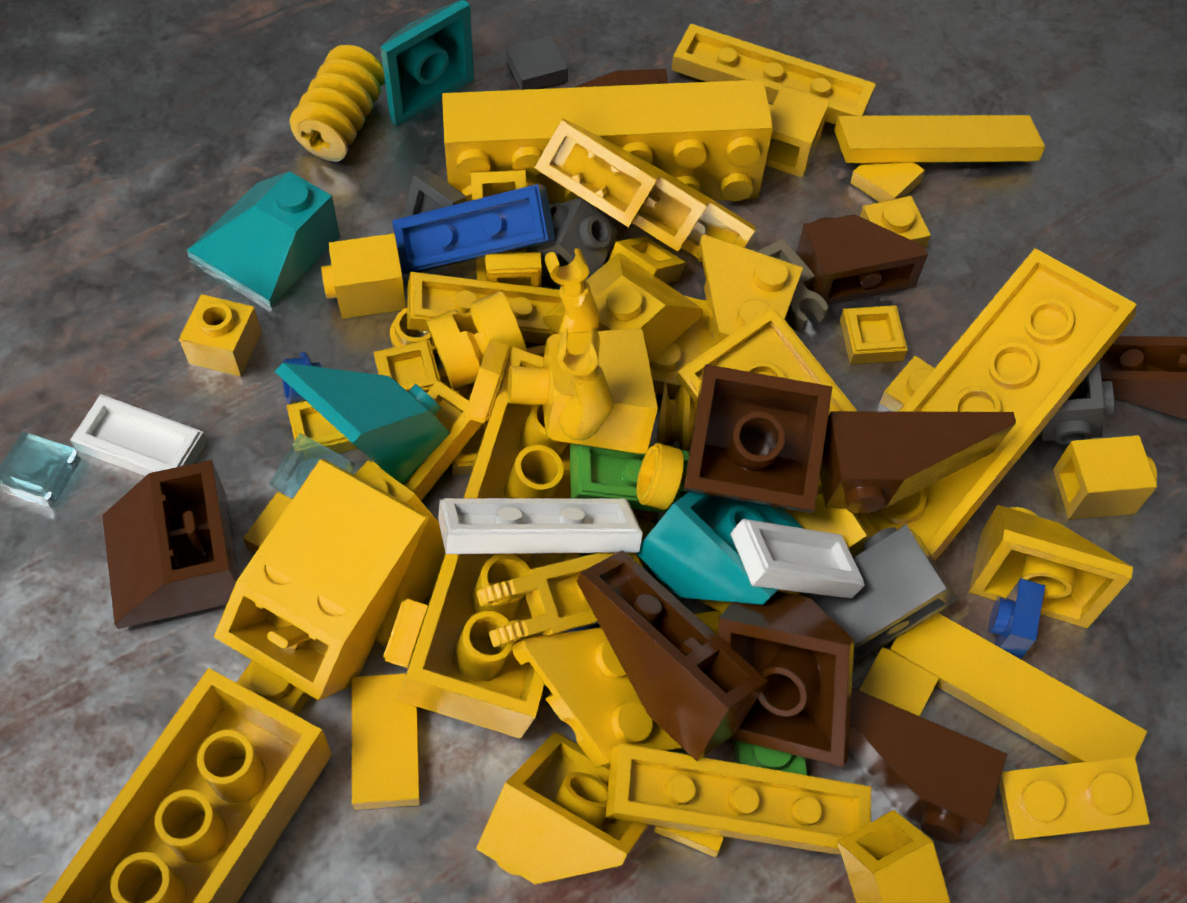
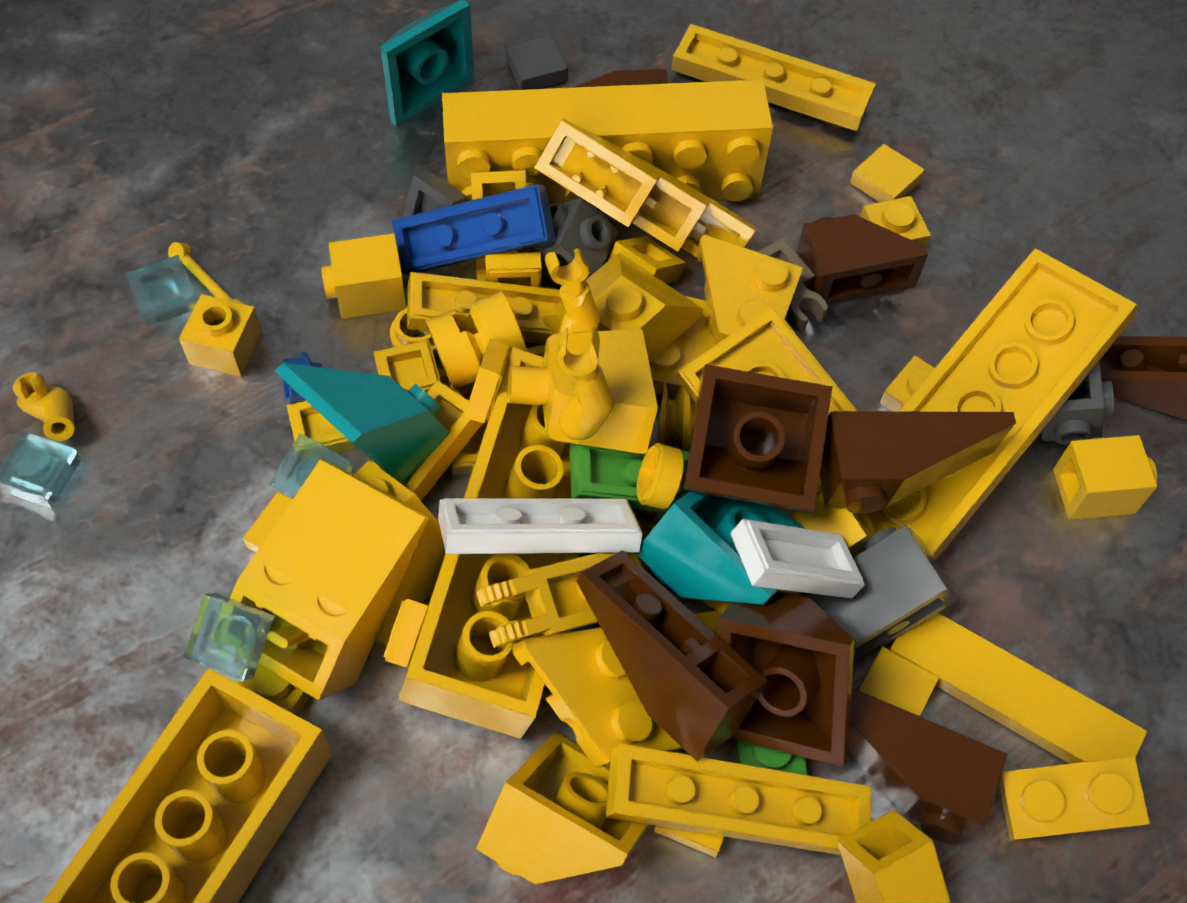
(47, 404): none -> yellow arm
(136, 438): white tile -> none
(162, 290): none -> clear light blue plate
(170, 546): reddish brown slope -> none
(185, 253): none -> yellow hinge
(228, 636): none -> clear light blue plate
(270, 236): teal slope -> none
(337, 102): yellow piece -> none
(384, 744): yellow tile -> none
(796, 131): yellow brick -> none
(873, 335): yellow tile -> none
(938, 138): yellow tile -> none
(1017, 617): blue plate -> none
(1075, 572): yellow slope -> none

